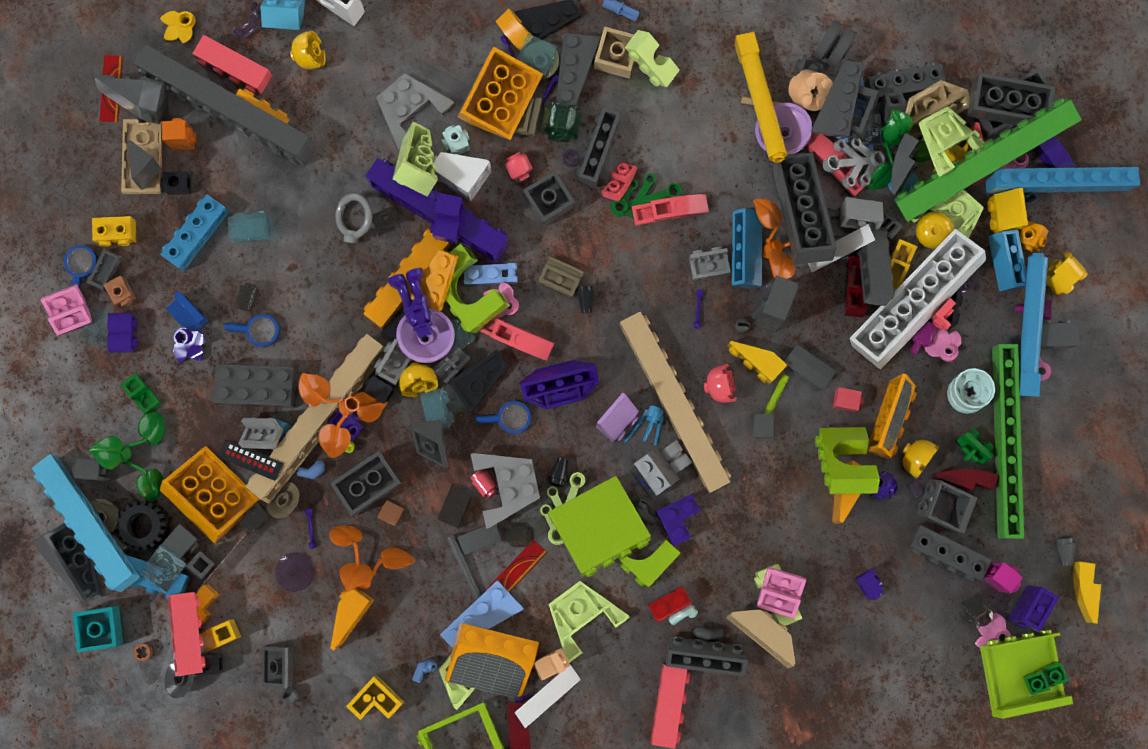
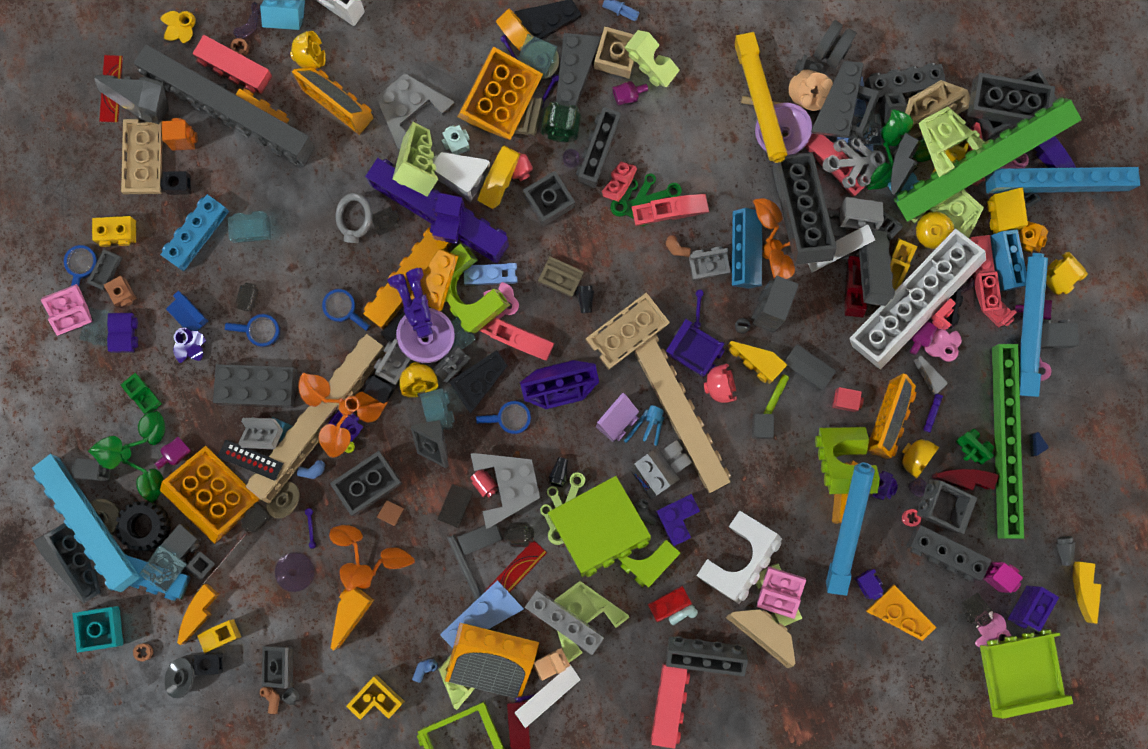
(142, 165): dark grey slope -> none
(172, 453): none -> magenta piece
(185, 634): coral brick -> none
(236, 42): none -> nougat bush
(272, 697): none -> nougat arm
(333, 98): none -> light orange slope
(340, 307): none -> piece
(498, 177): none -> yellow slope
(564, 621): none -> light grey panel
(627, 331): none -> tan piece
(628, 92): none -> magenta piece
(675, 248): none -> nougat arm
(695, 349): none -> dark purple panel
(707, 634): dark grey arm -> none
(736, 584): none -> white arch
(840, 569): none -> dark azure brick
(901, 613): none -> light orange wing
(906, 520): none -> coral bush
(932, 378): none -> light grey slope
(932, 413): none -> dark purple wheel
(980, 387): light aqua wheel -> none
(986, 278): none -> coral slope
(1001, 317): none -> coral bracket
(1037, 444): none -> dark blue slope
(1045, 677): green slope -> none

